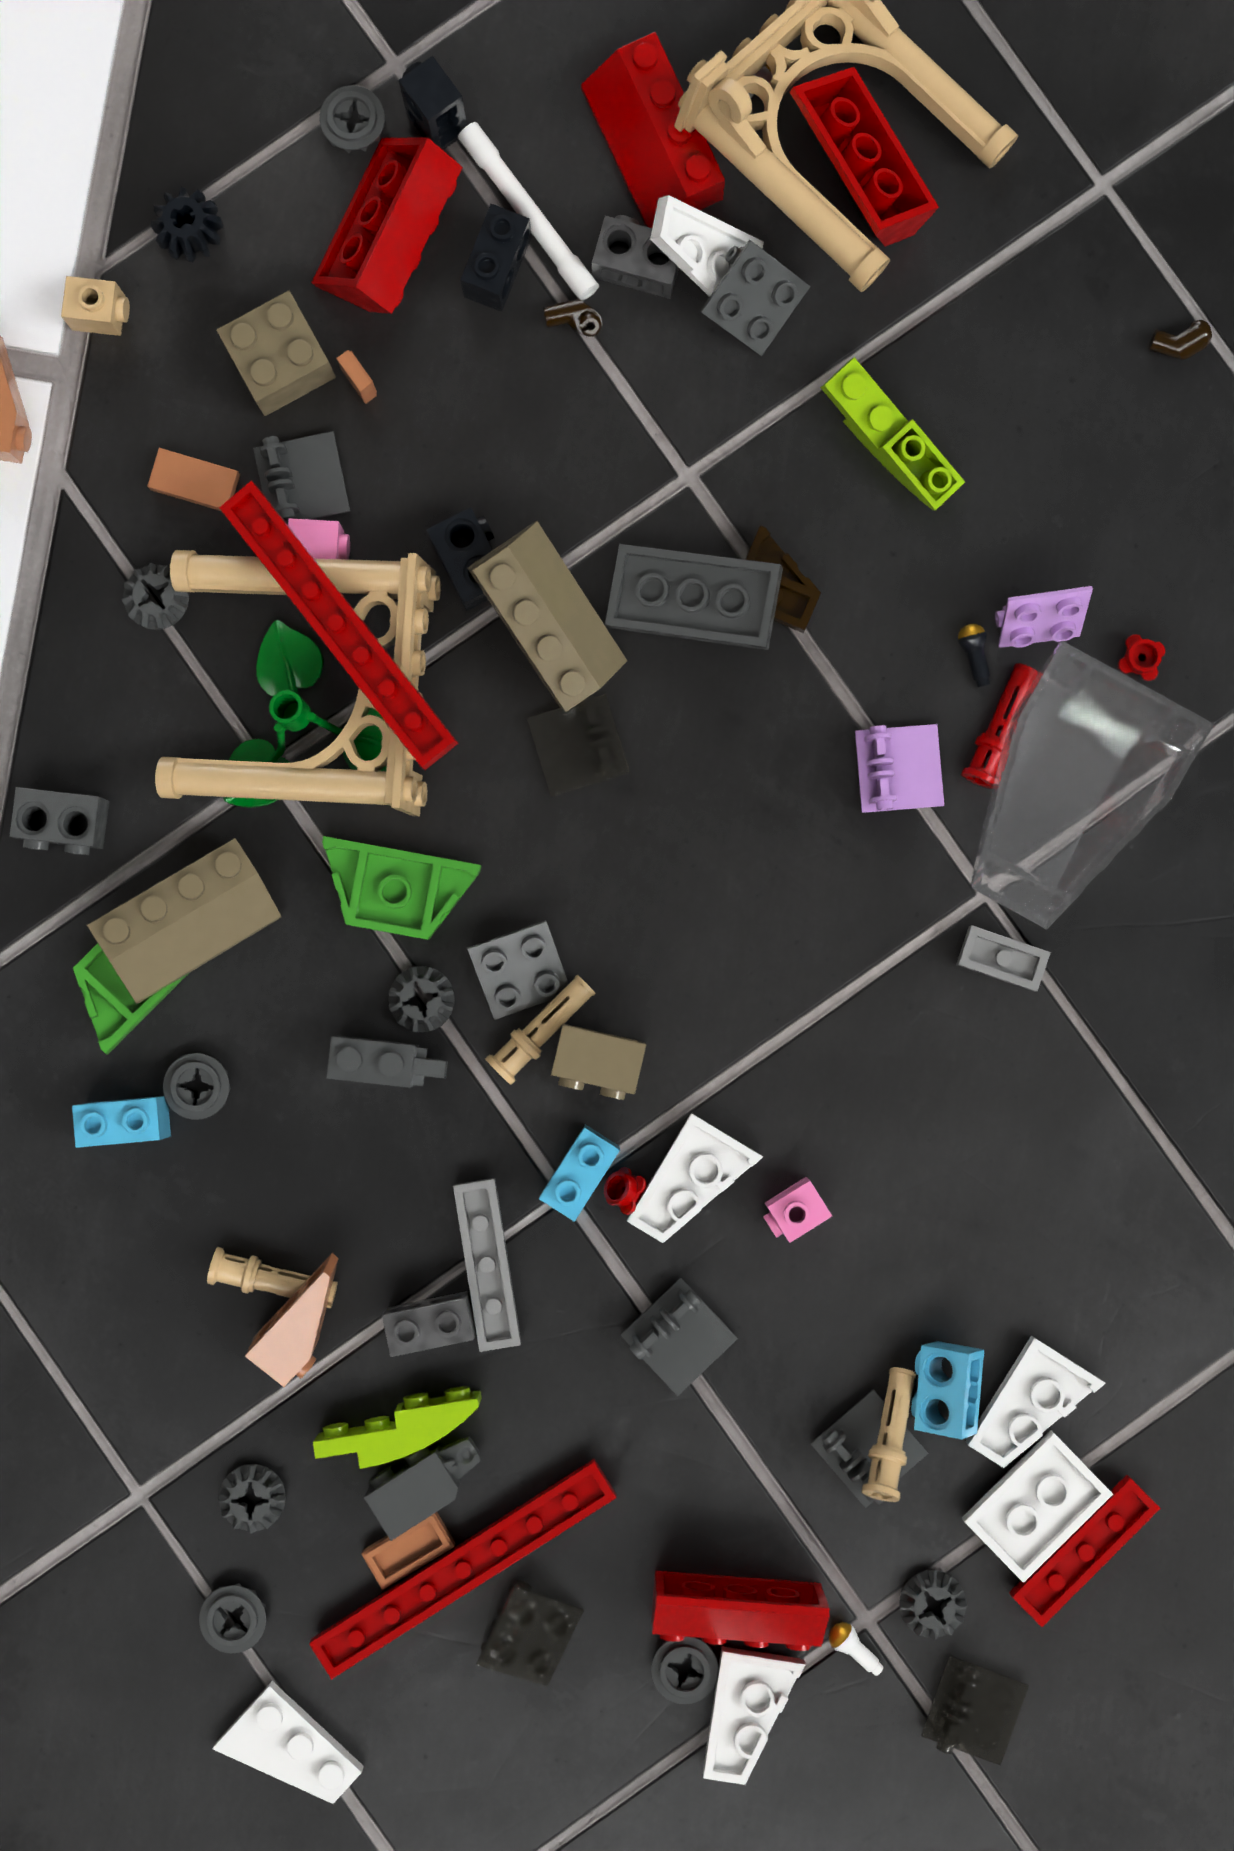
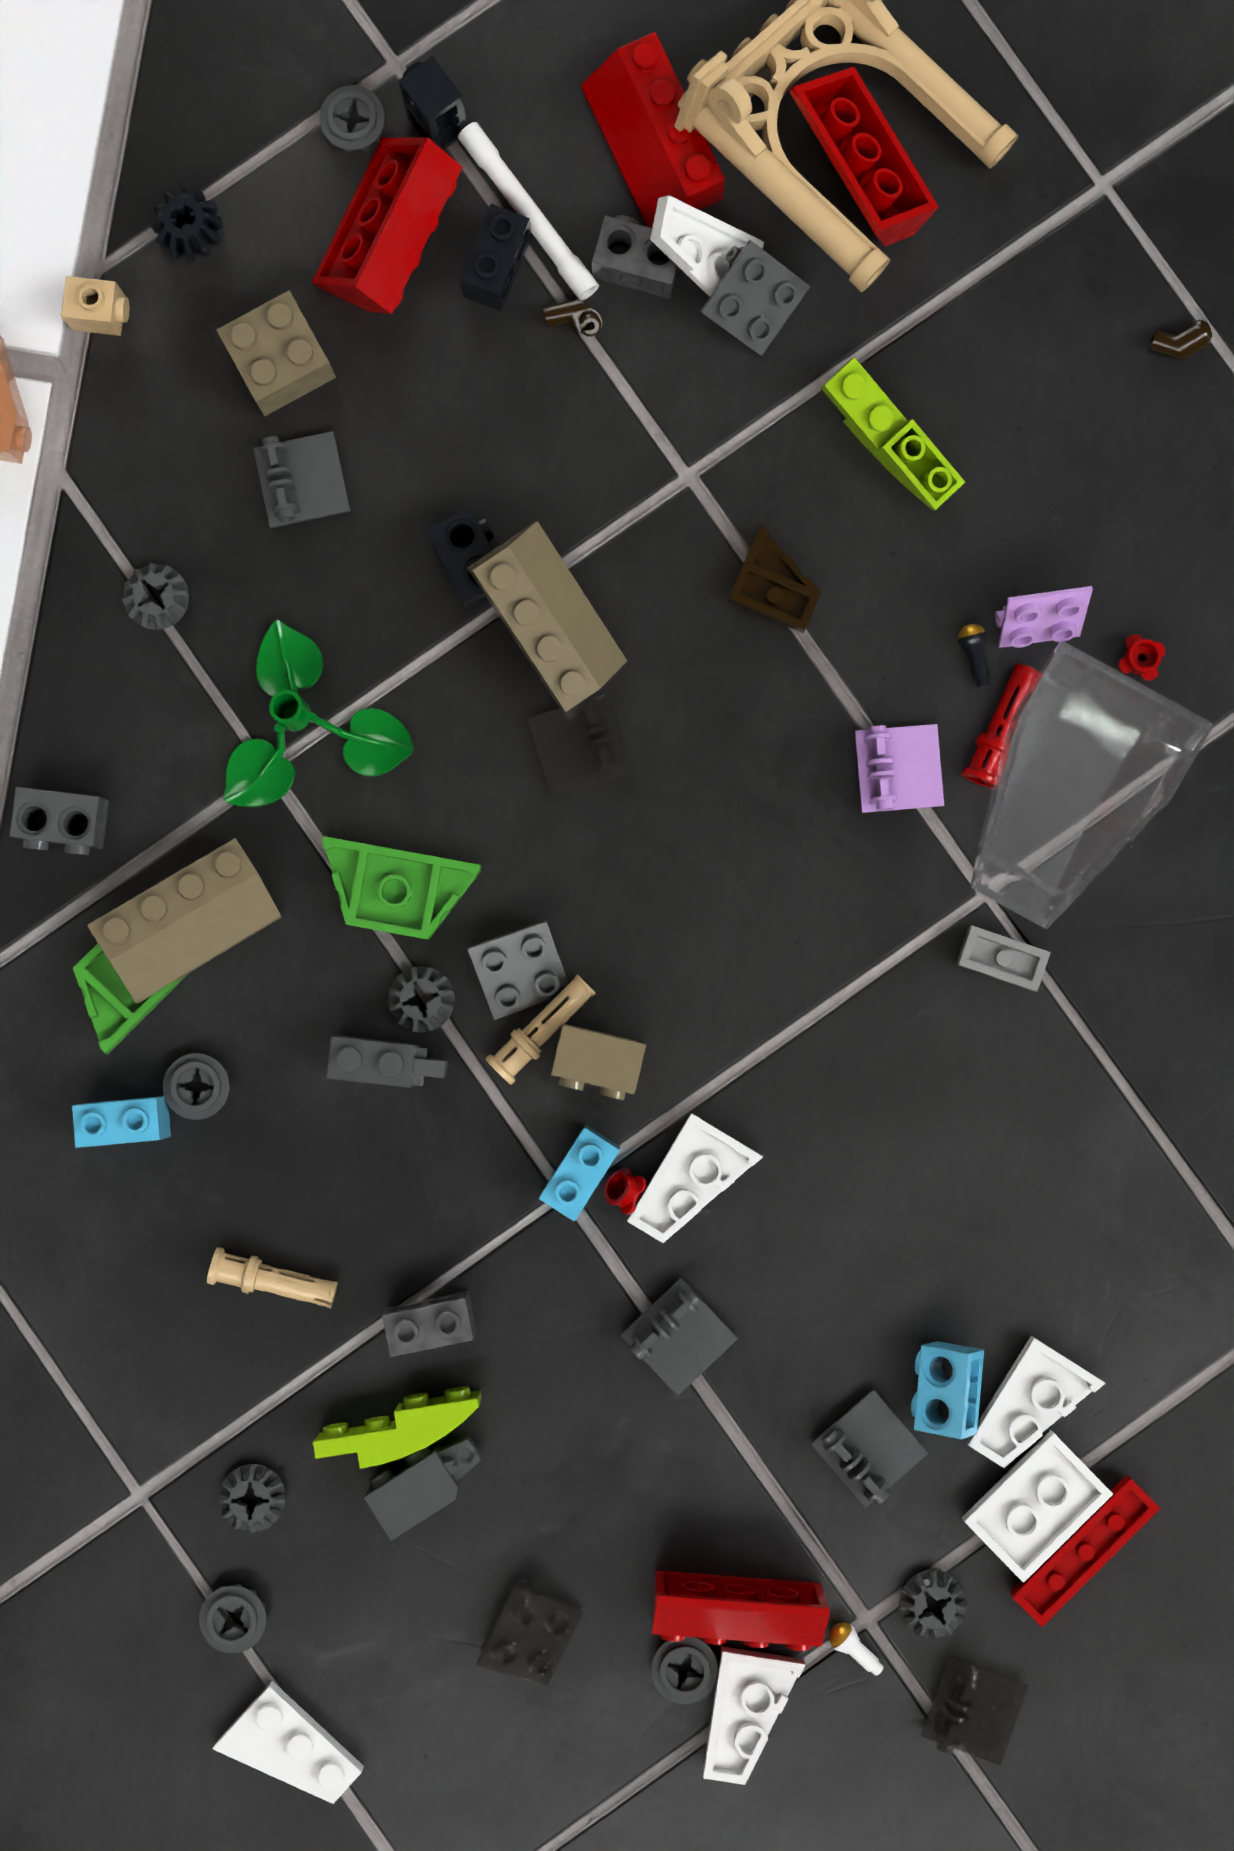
(192, 479): nougat tile -> none
(290, 1336): slope -> none
(322, 538): bright pink brick -> none
(339, 625): red plate -> none
(357, 376): nougat tile -> none
(399, 786): tan arch -> none
(409, 1551): nougat tile -> none
(462, 1569): red plate -> none
(487, 1264): light grey plate -> none
(694, 596): dark grey plate -> none
(796, 1210): bright pink brick -> none
(888, 1454): tan pin -> none

